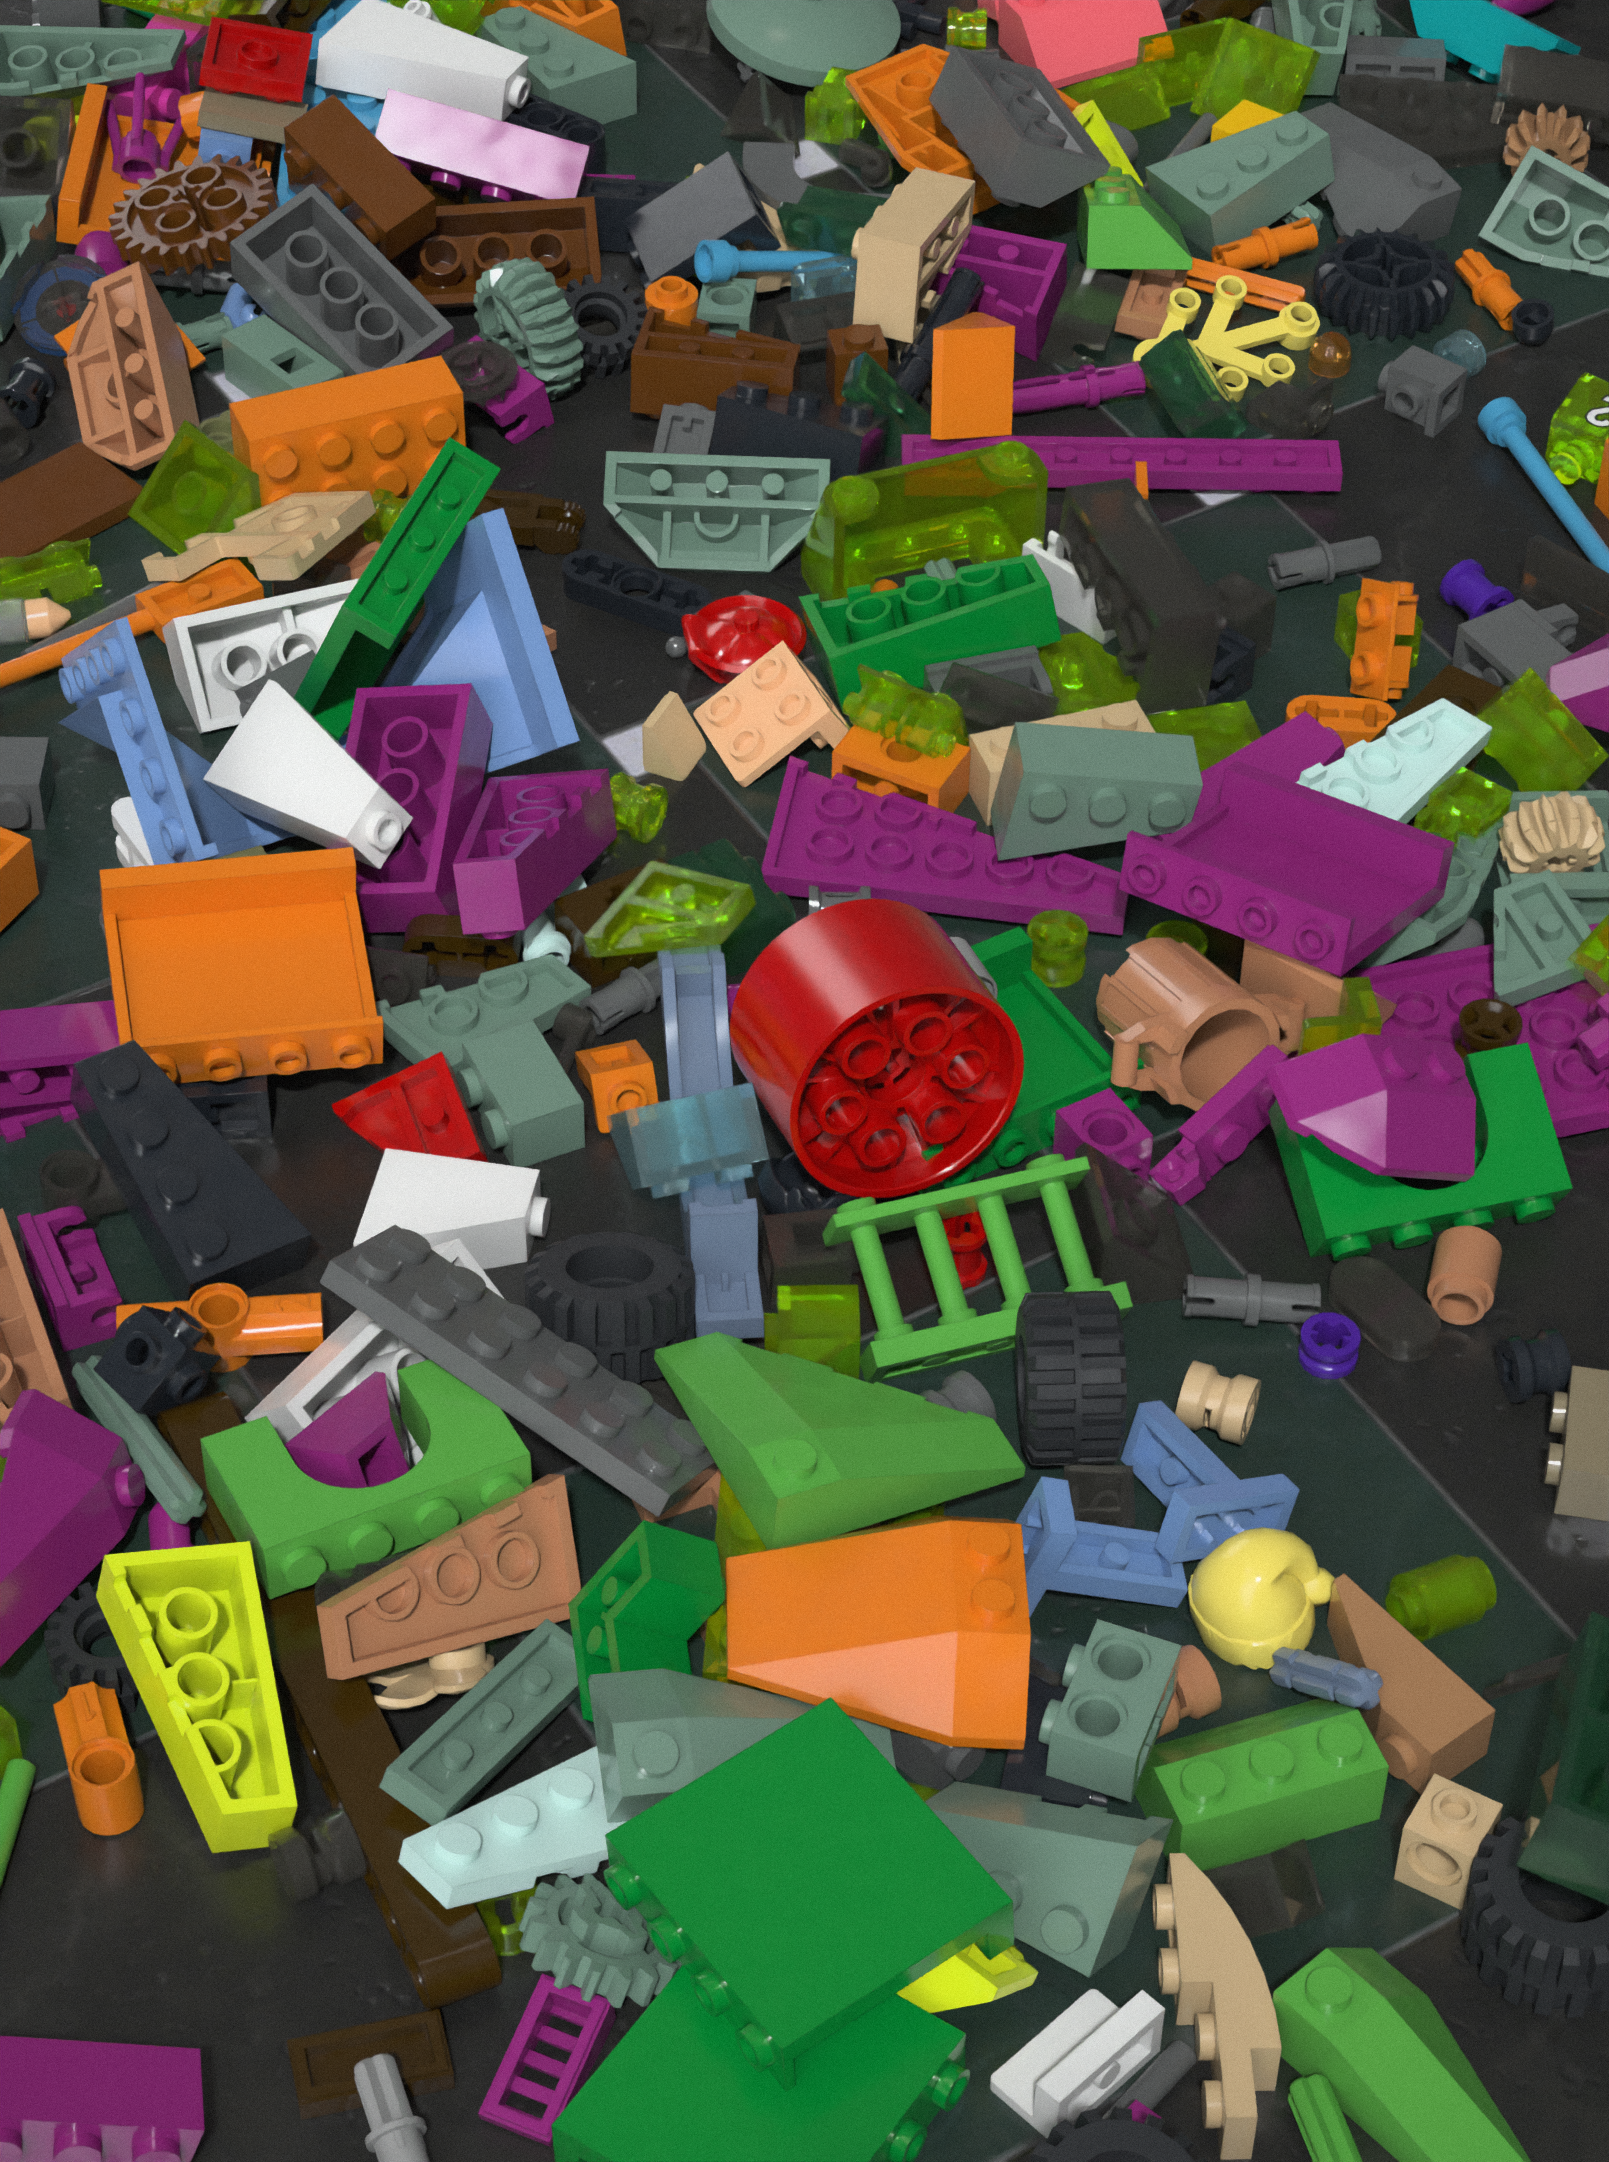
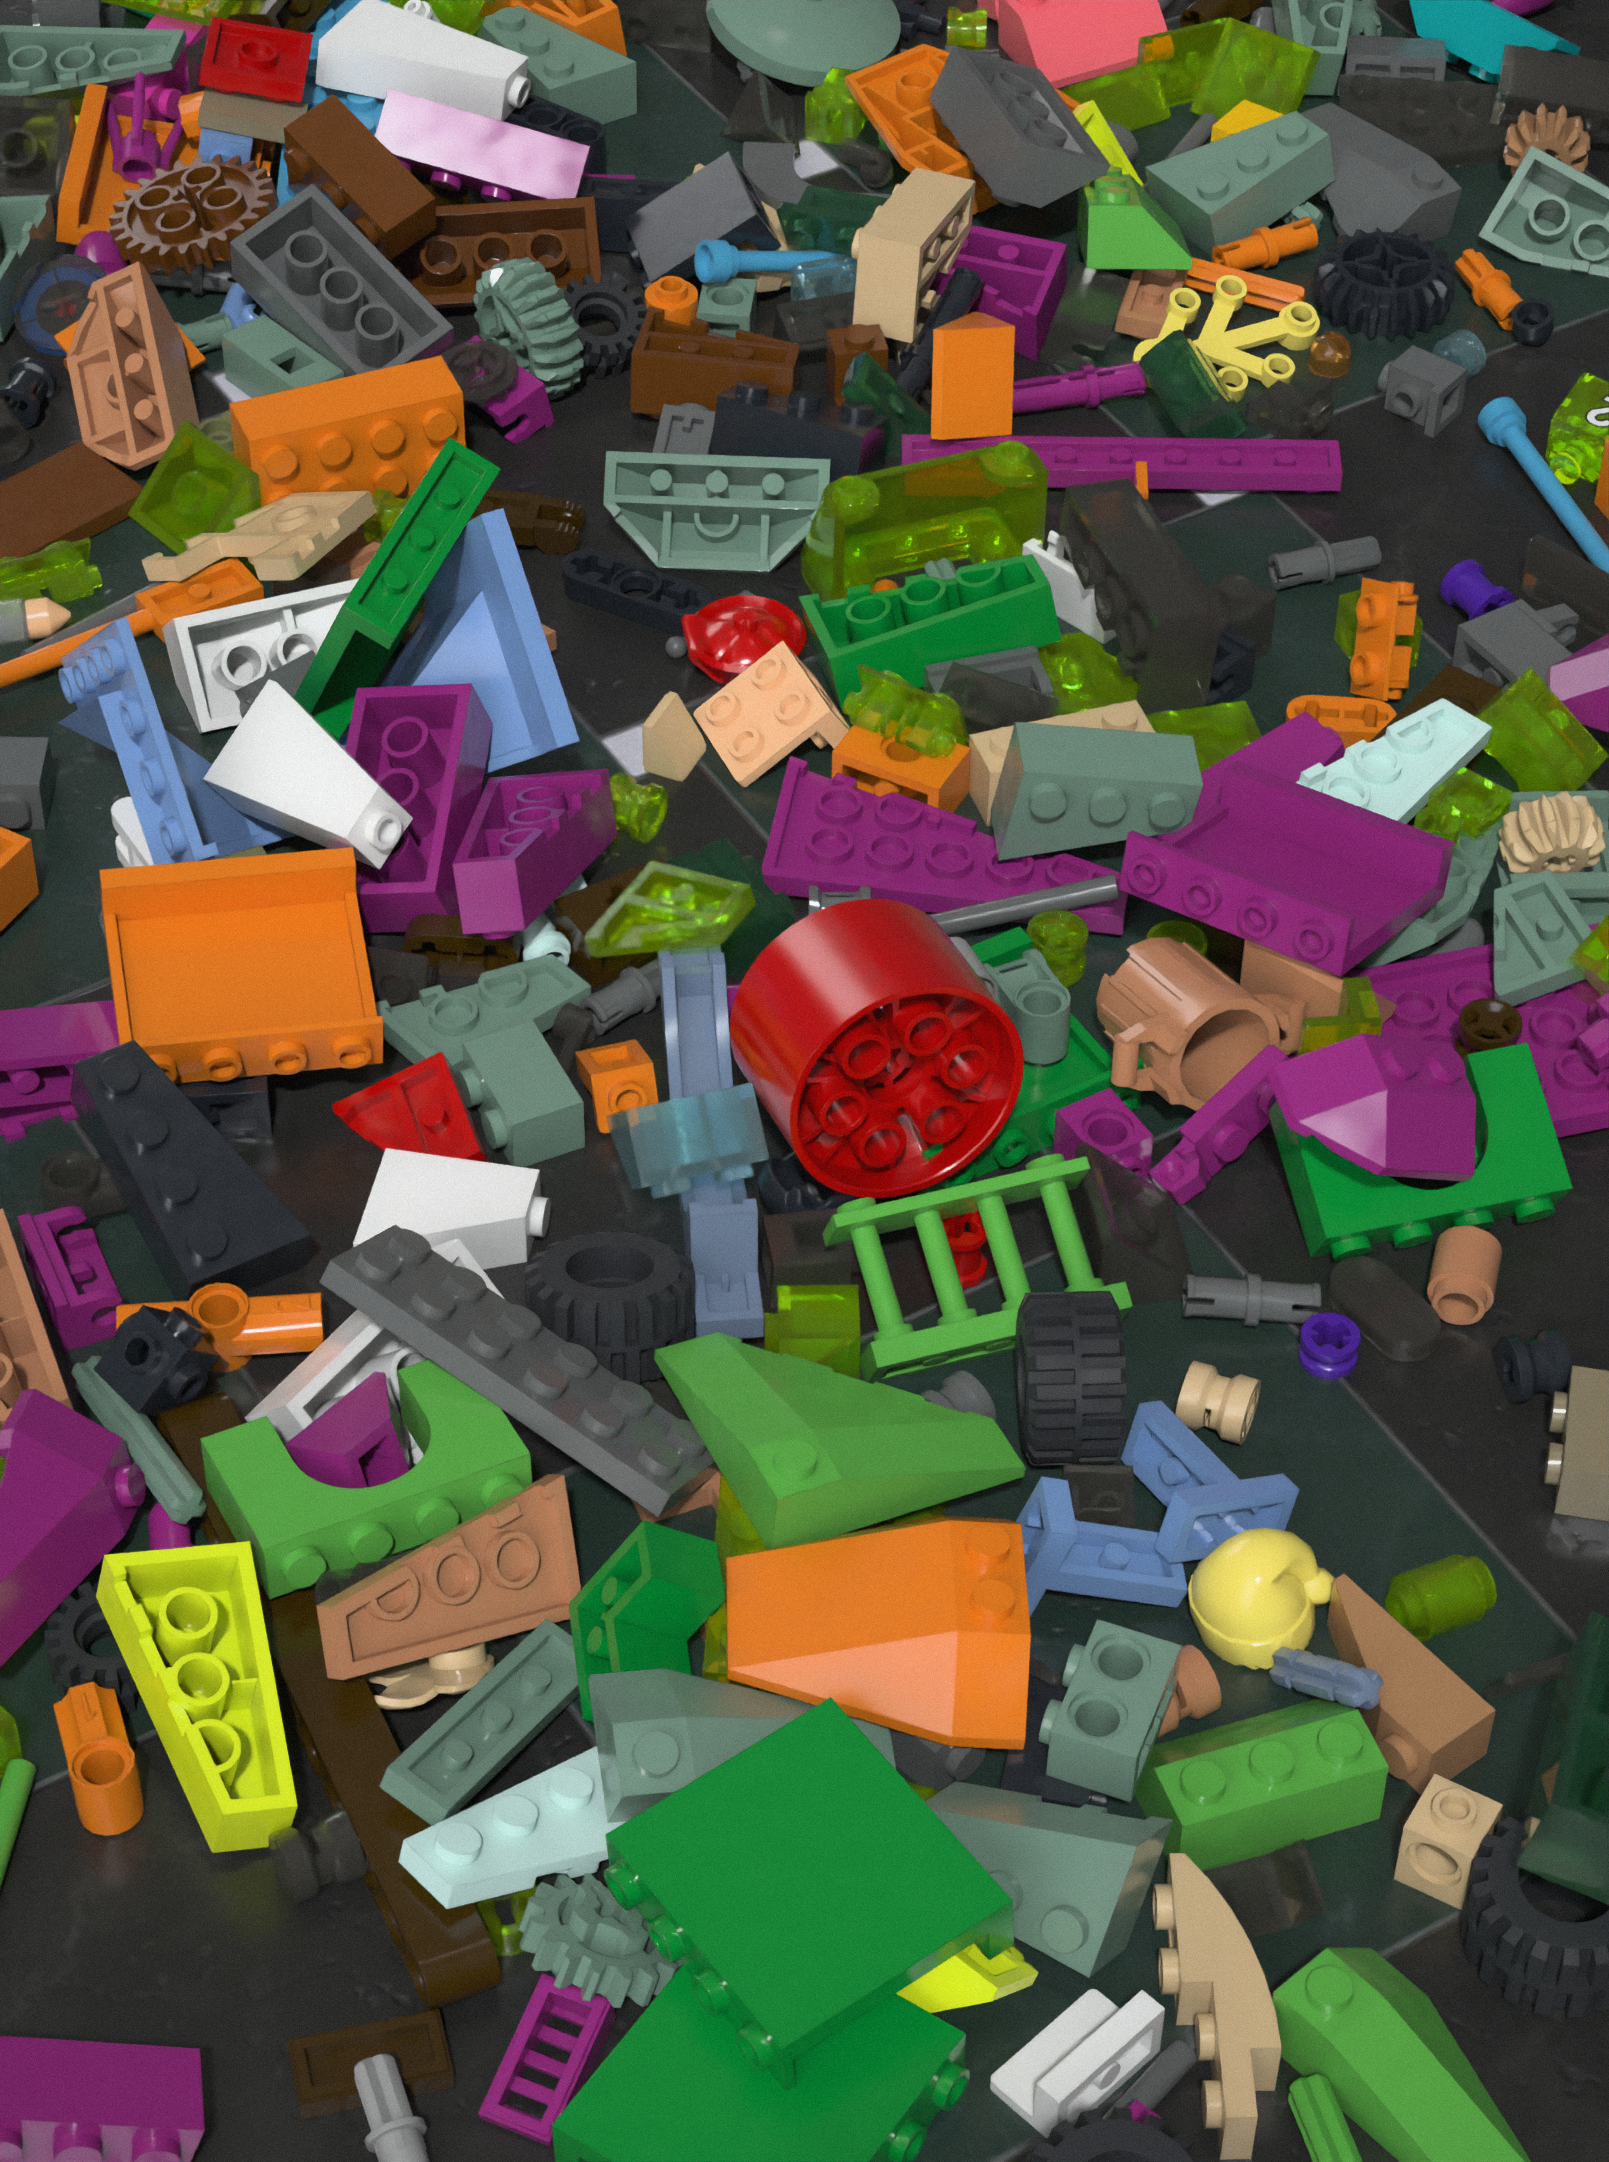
(1027, 905): none -> dark grey bar
(1035, 1005): none -> sand green piece

